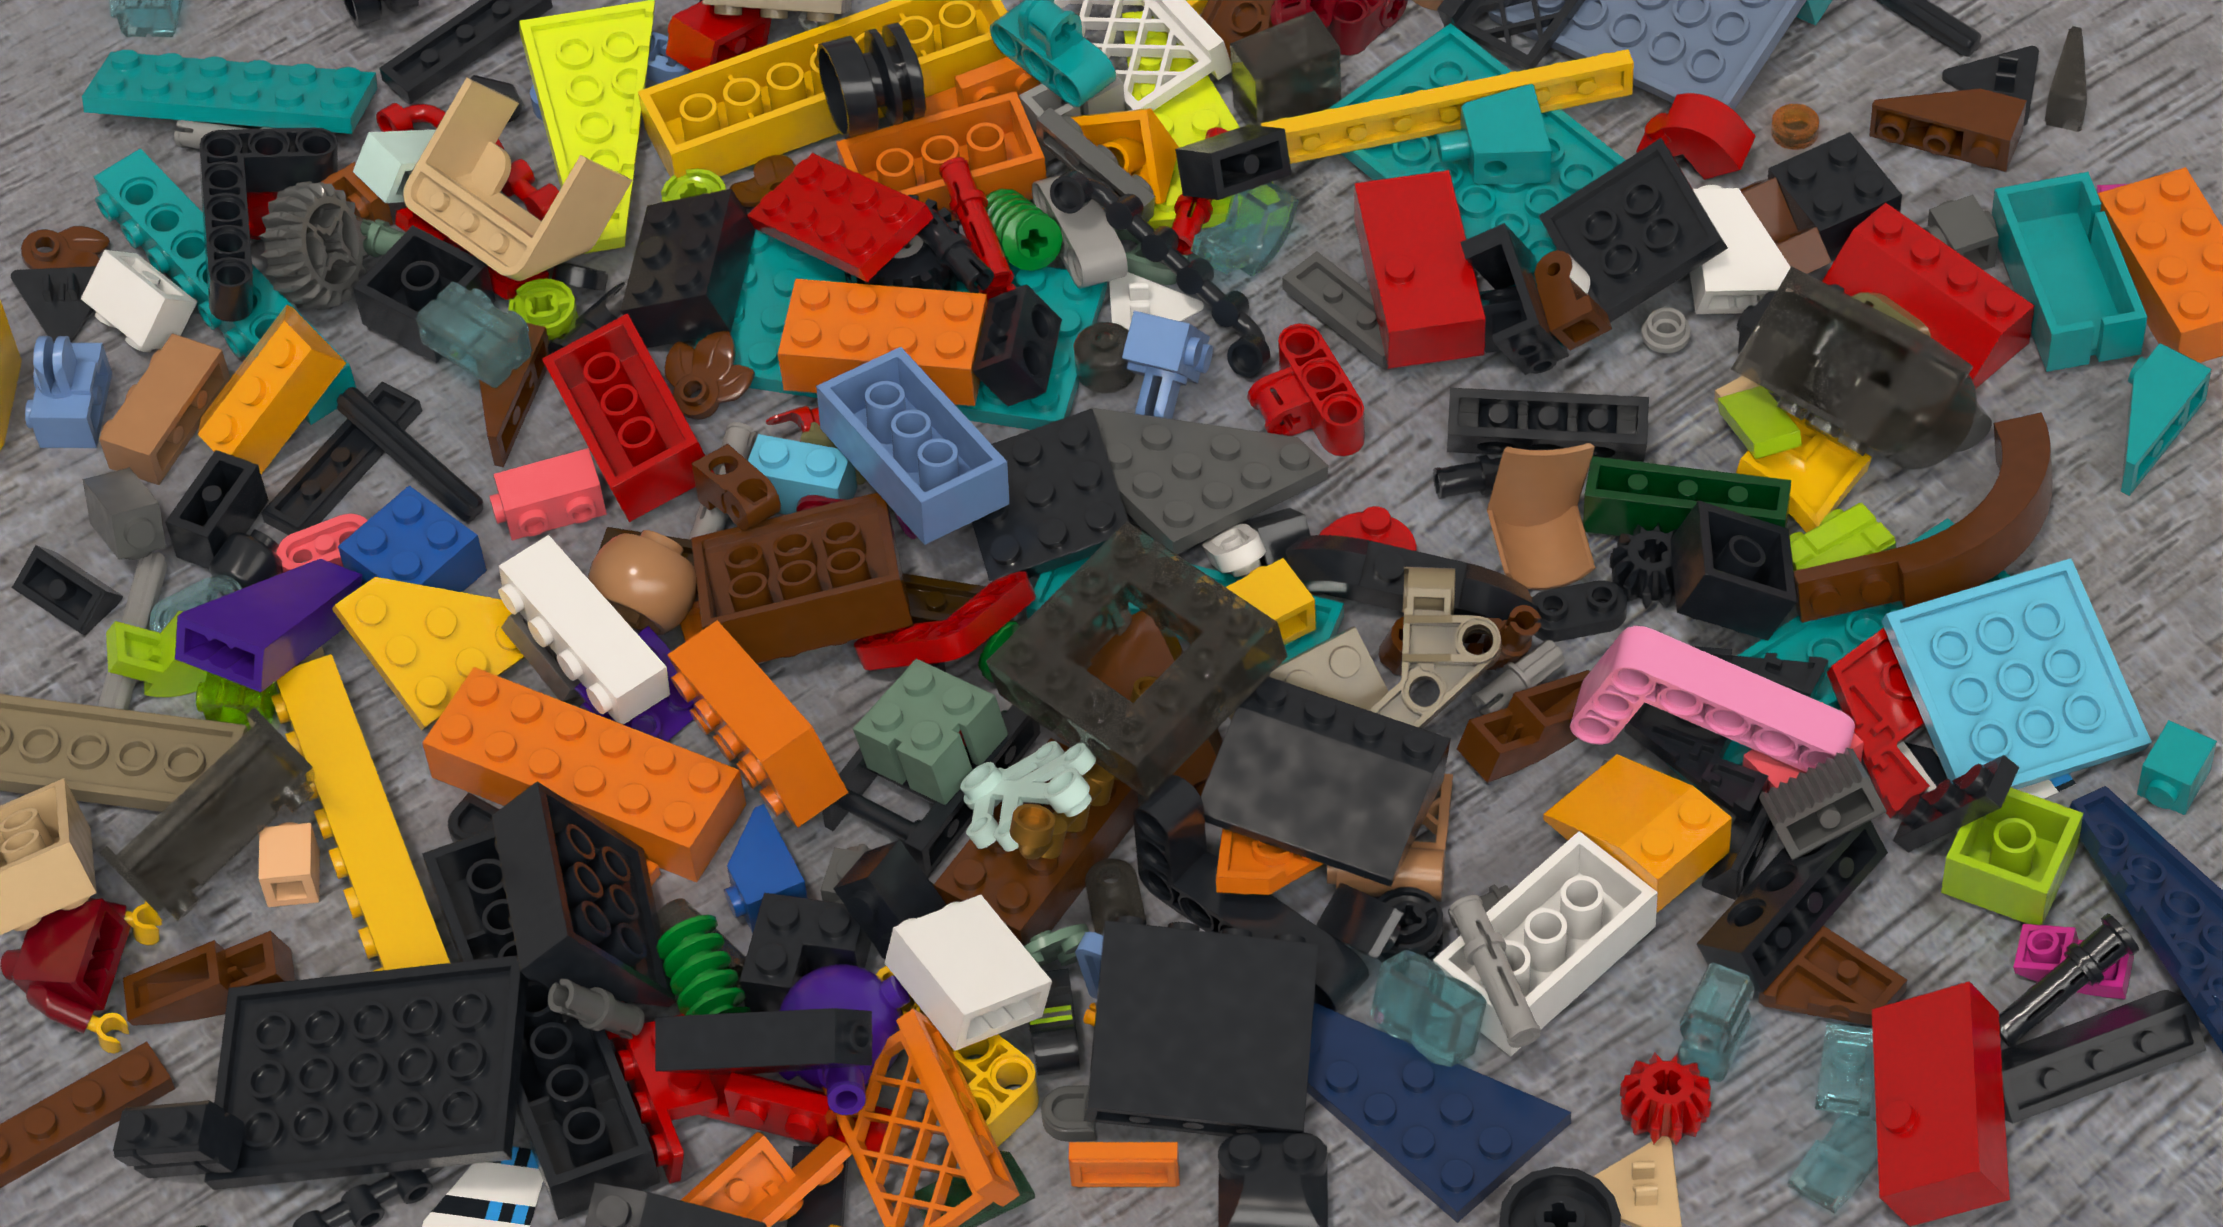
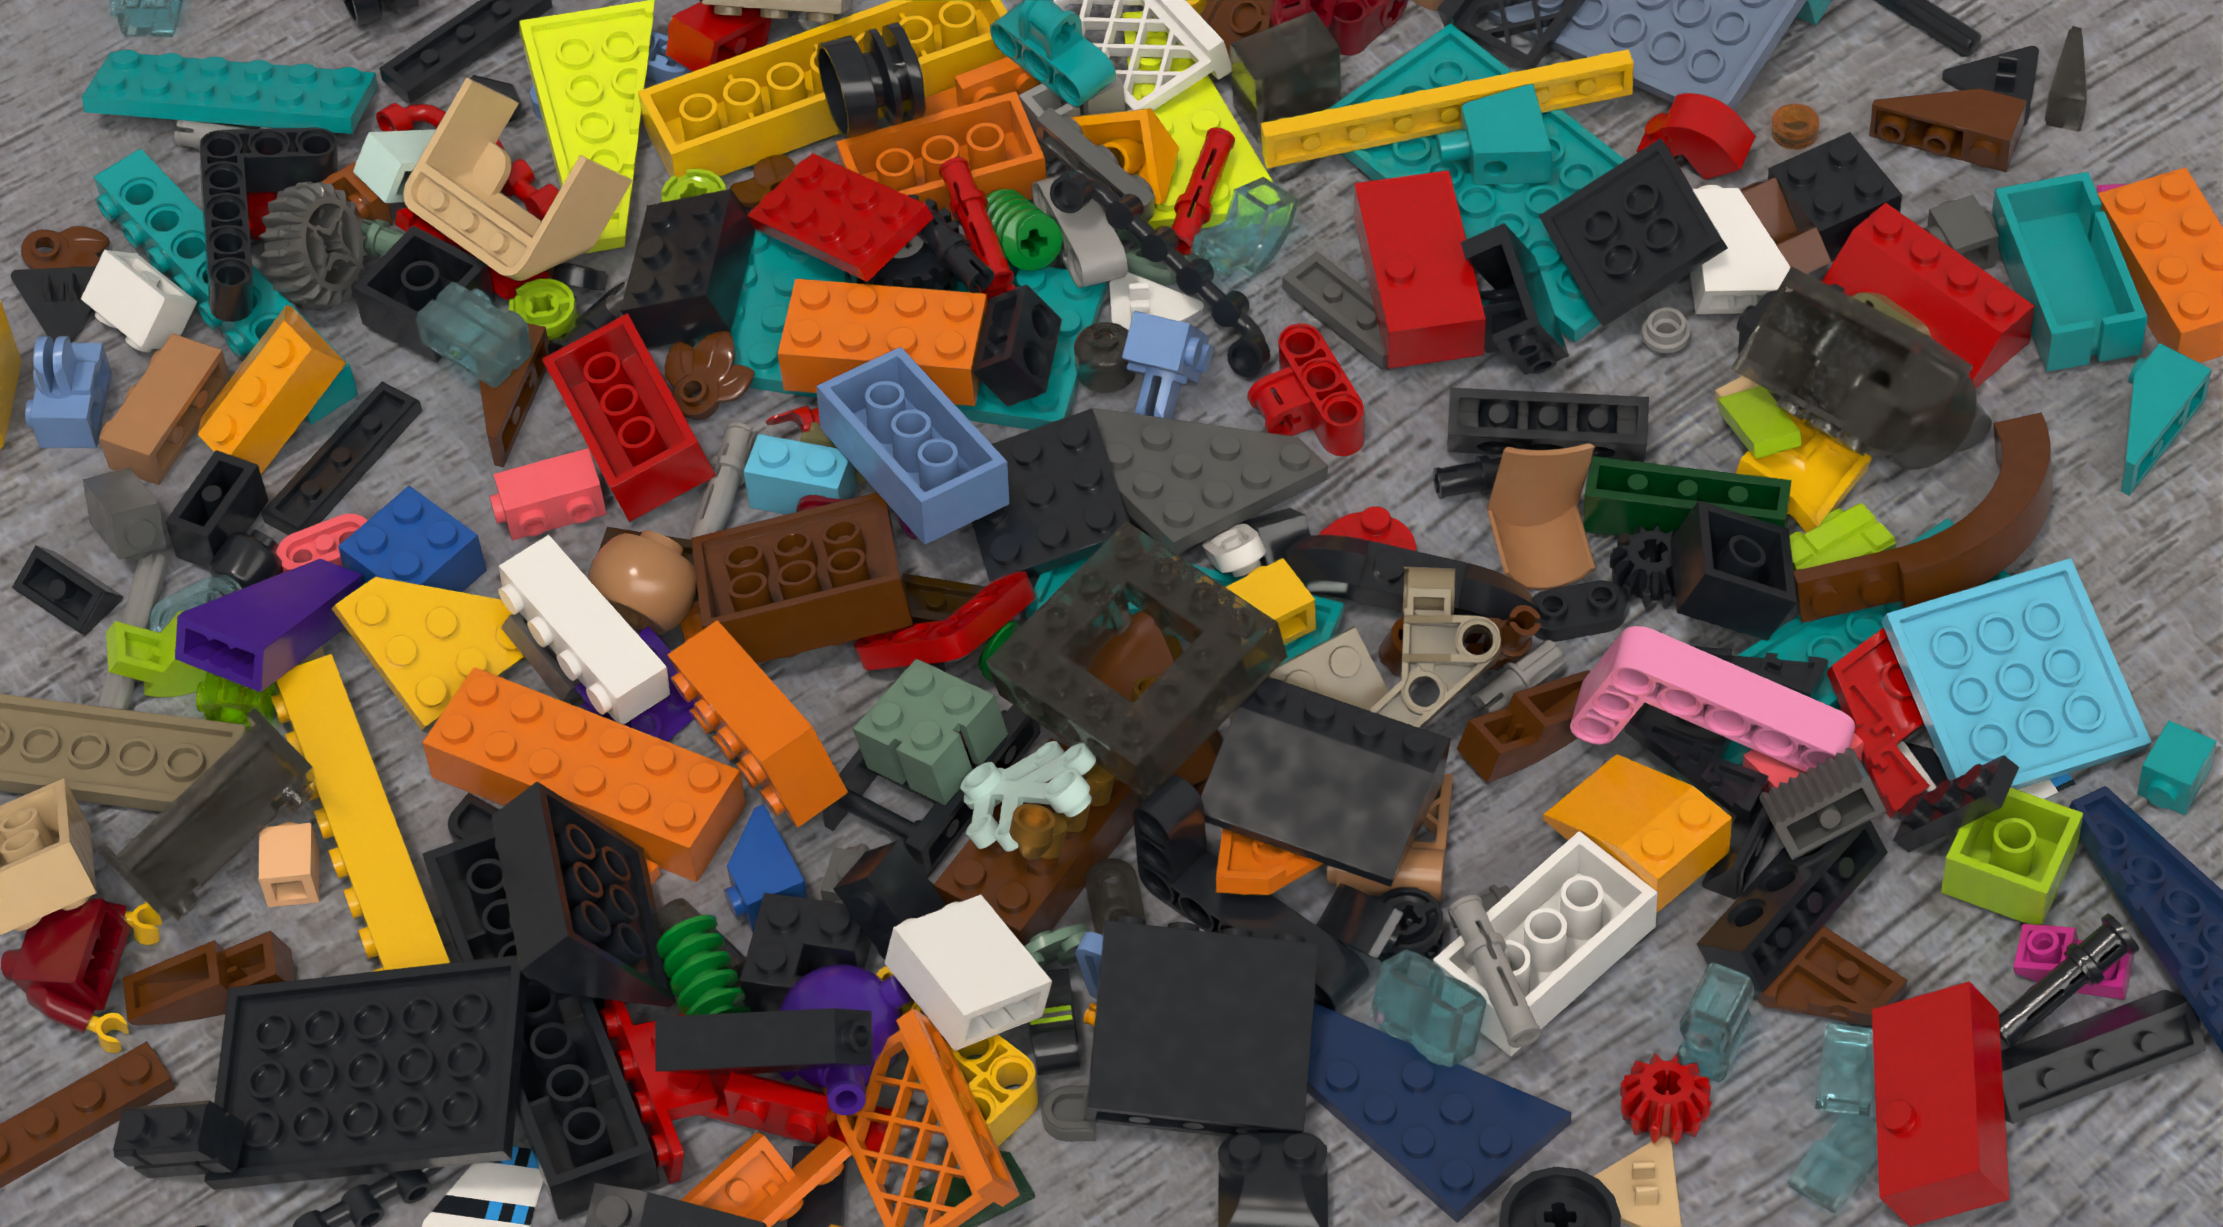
(410, 454): black axle -> none
(595, 1009): dark grey pin -> none
(740, 492): reddish brown leg -> none
(1124, 1164): orange tile -> none
(1233, 162): black brick -> none
(1565, 300): reddish brown leg -> none

